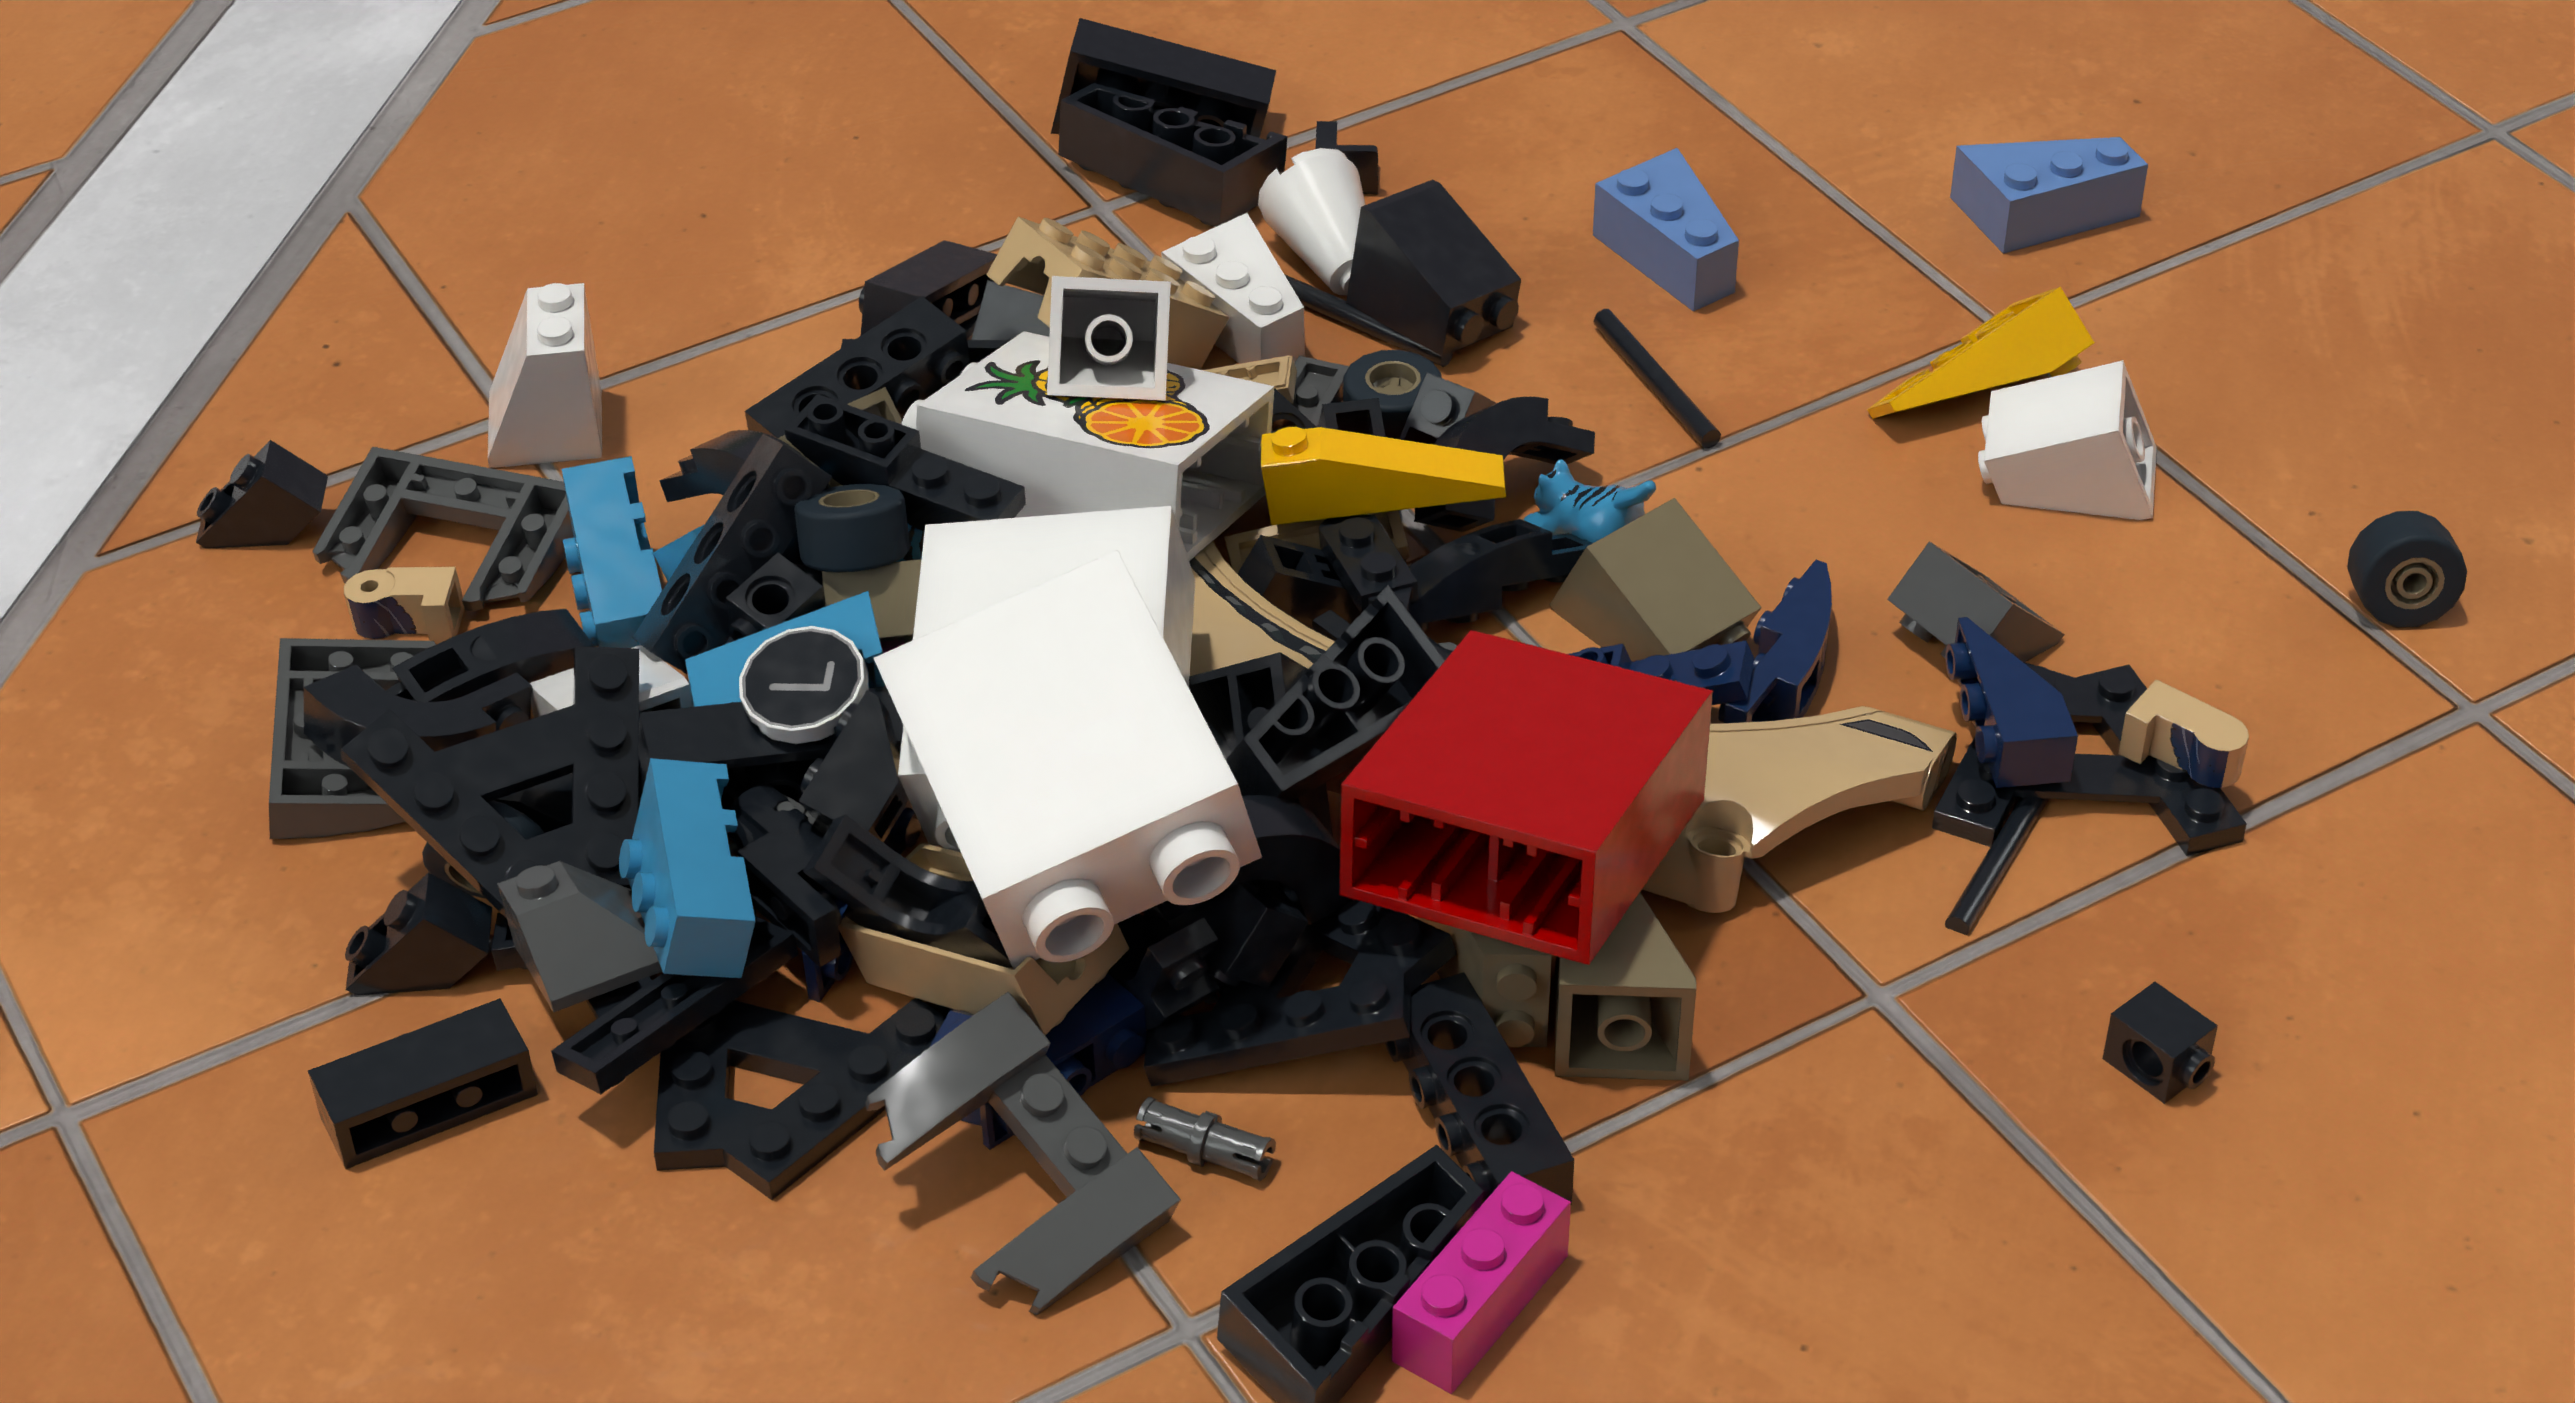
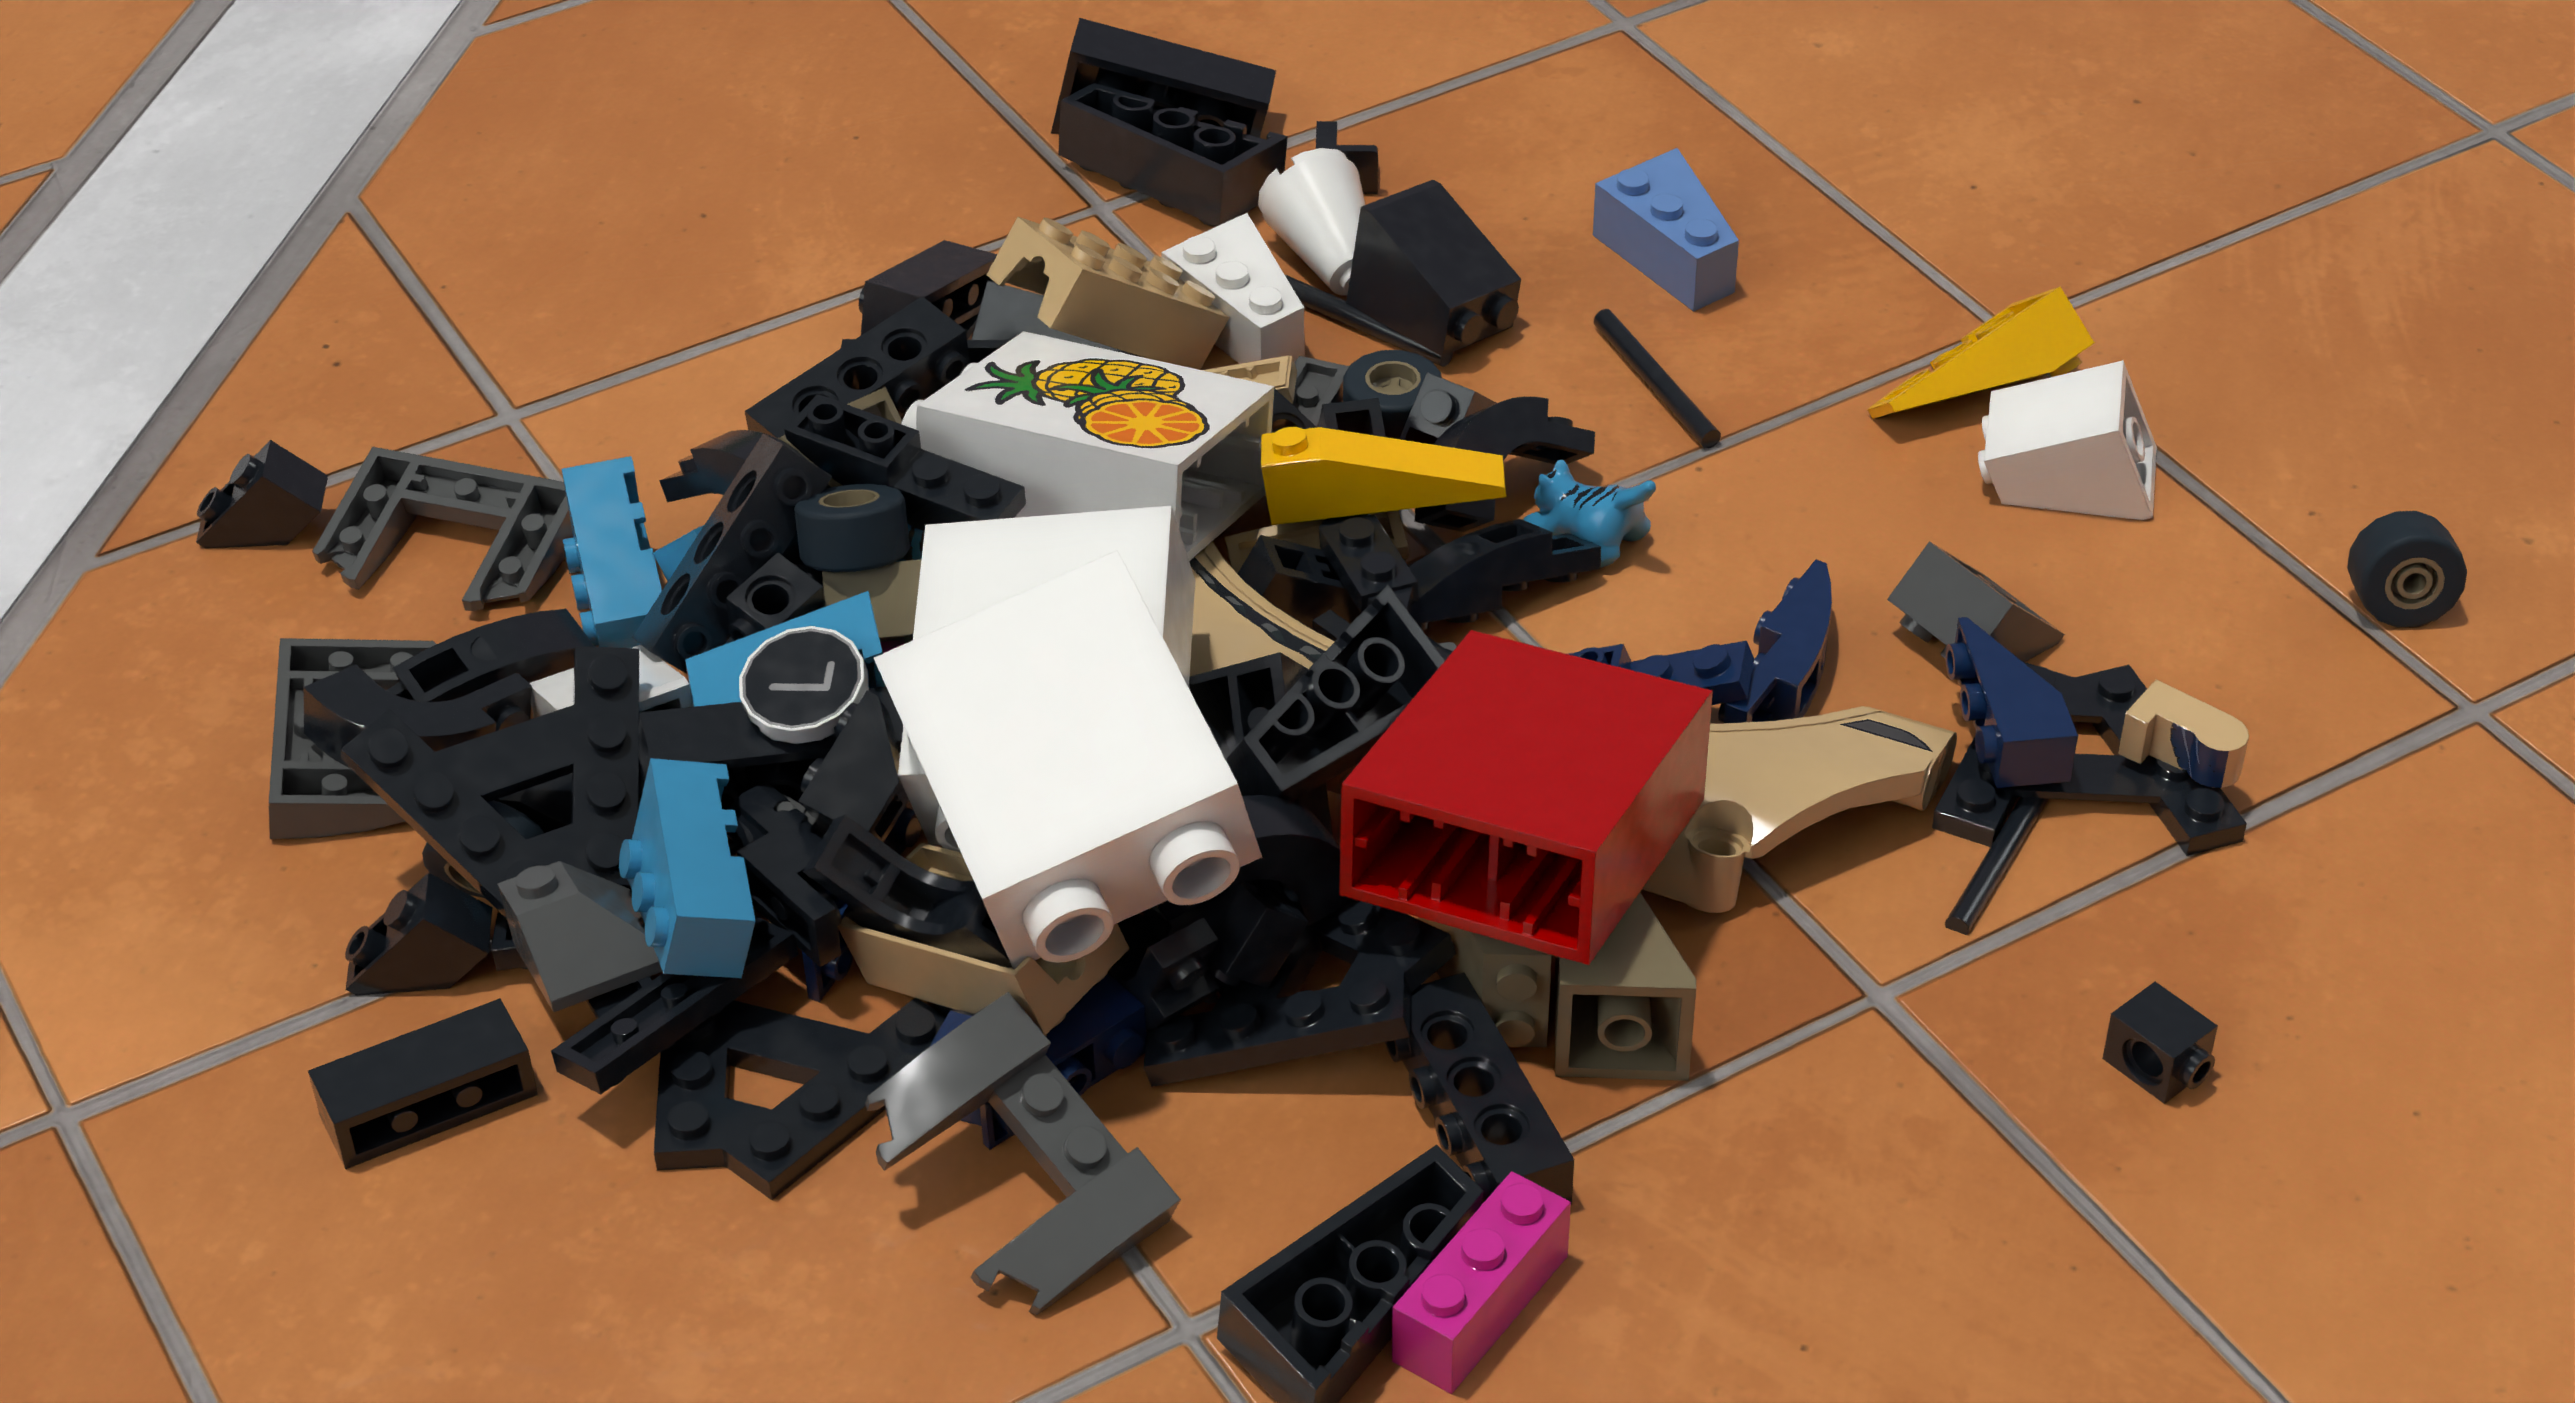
(405, 602): tan leg -> none
(547, 383): white slope -> none
(1108, 338): white slope -> none
(1204, 1138): dark grey pin -> none
(1656, 589): dark tan slope -> none
(2047, 188): medium blue wedge -> none

